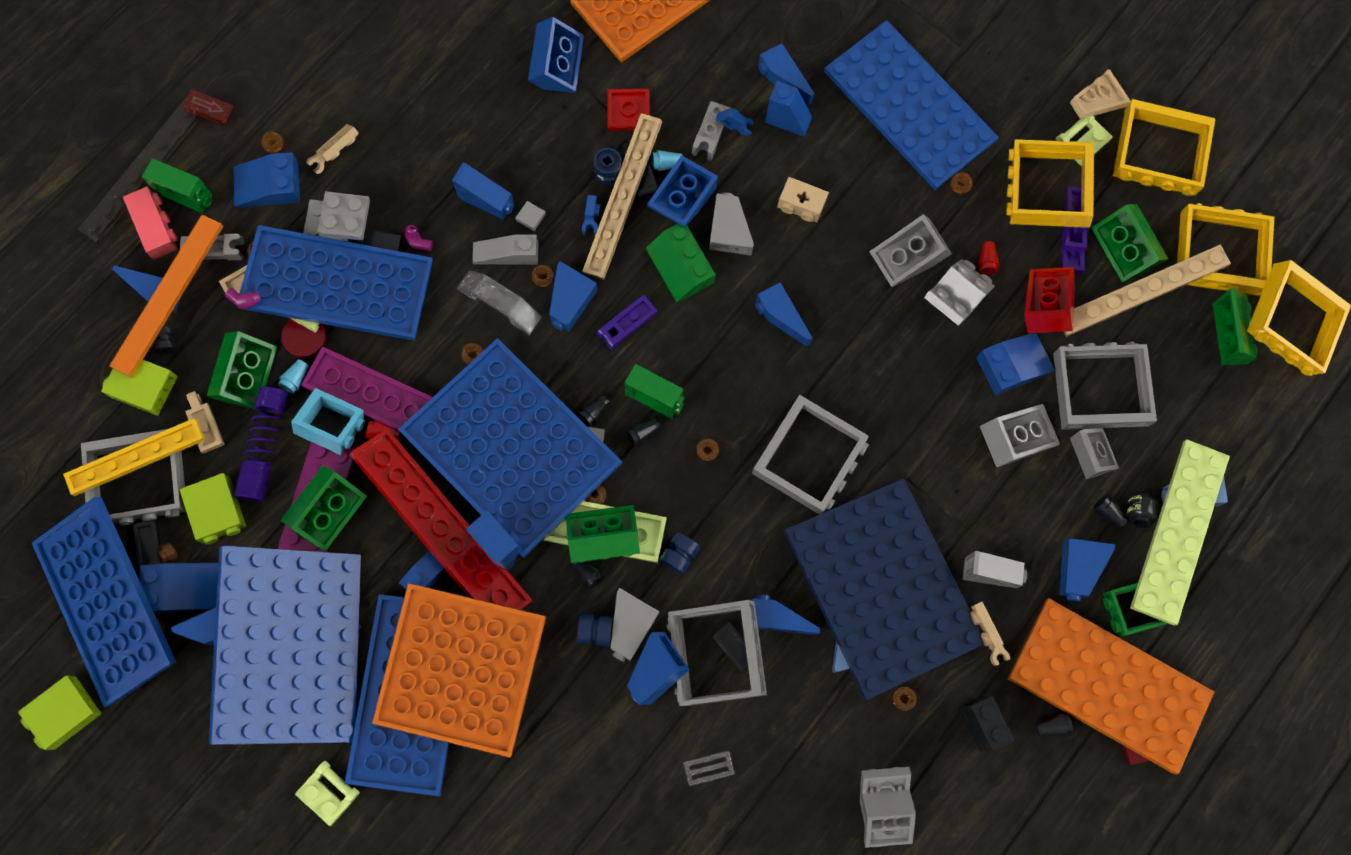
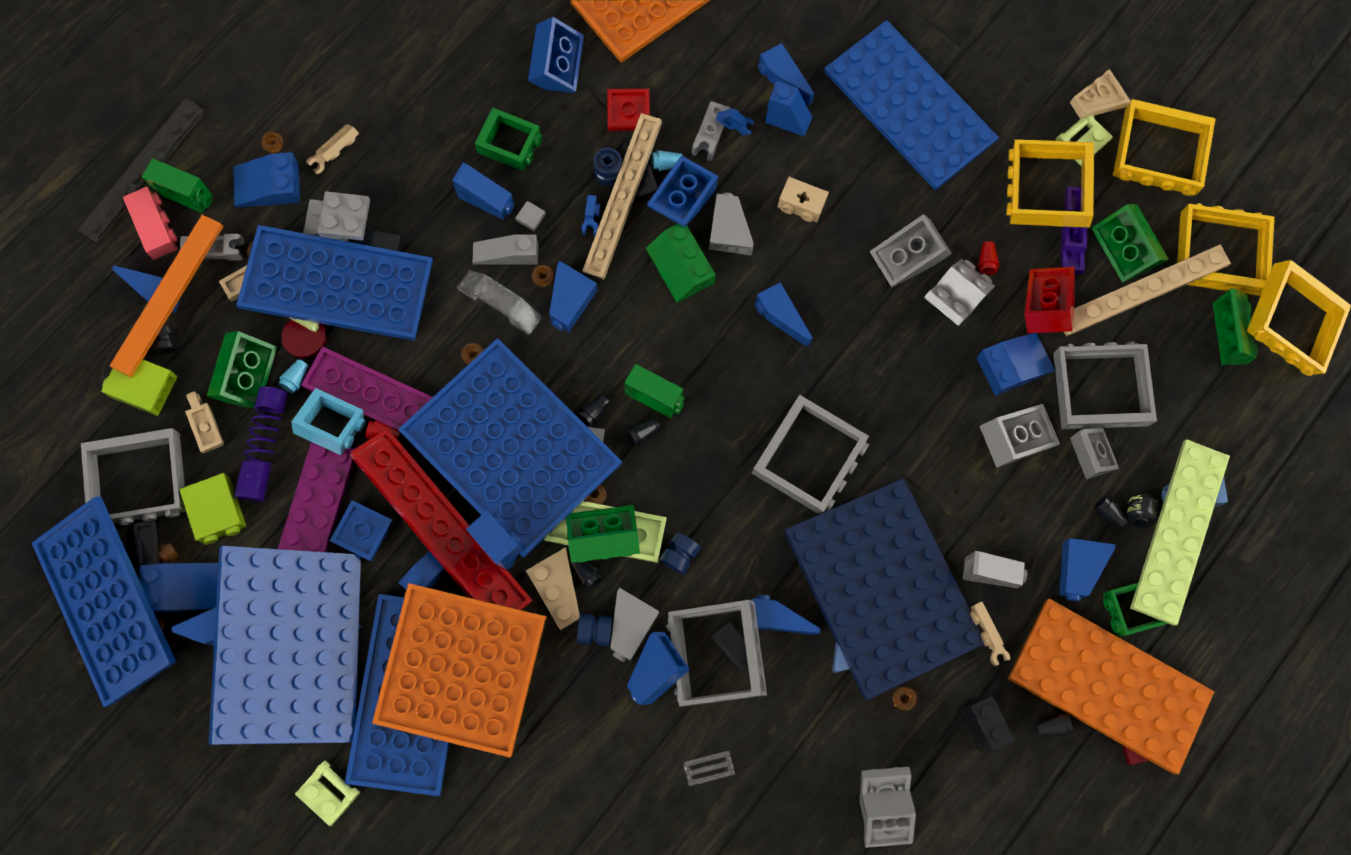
(59, 713): lime brick -> none
(134, 457): yellow plate -> none
(207, 107): clear red tile -> none
(243, 300): magenta arm -> none
(324, 508): green slope -> none
(361, 531): none -> blue plate
(415, 240): magenta arm -> none
(489, 130): none -> green window
(555, 585): none -> tan wing
(627, 322): dark purple plate -> none
(707, 443): clear orange plate -> none
(965, 179): clear orange plate -> none

